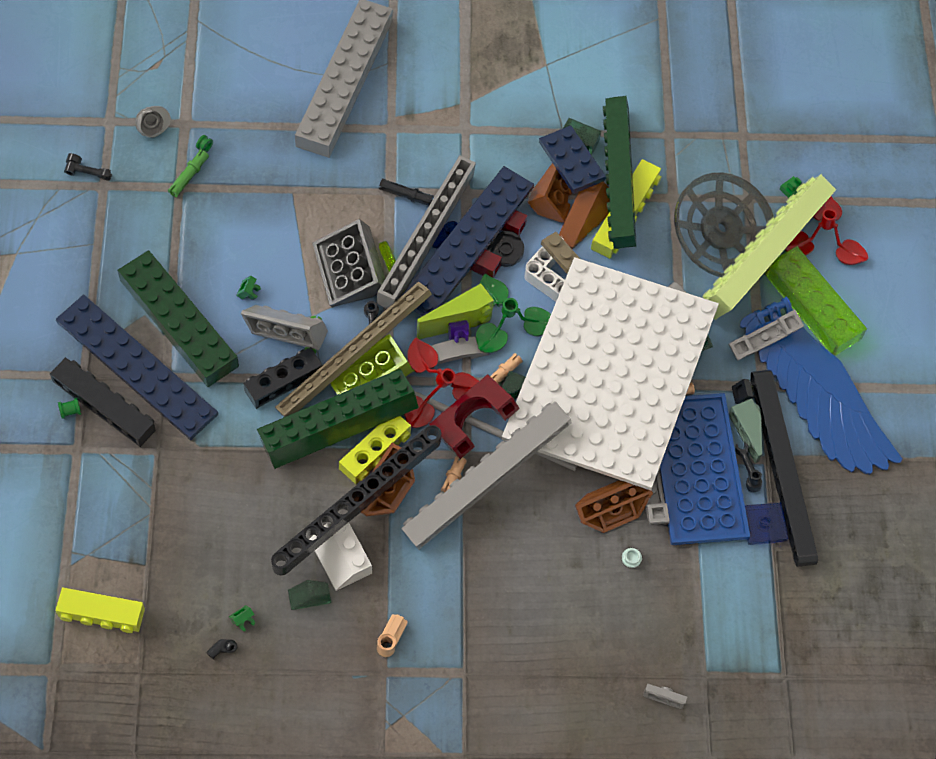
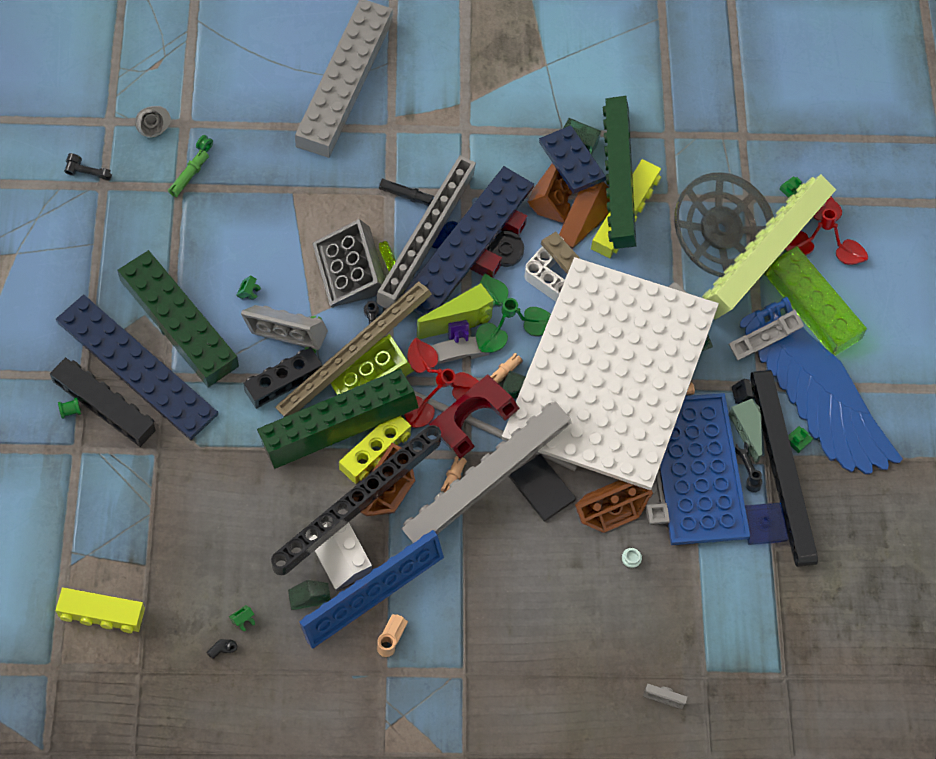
(371, 589): none -> blue plate
(542, 487): none -> black tile
(799, 439): none -> green tile

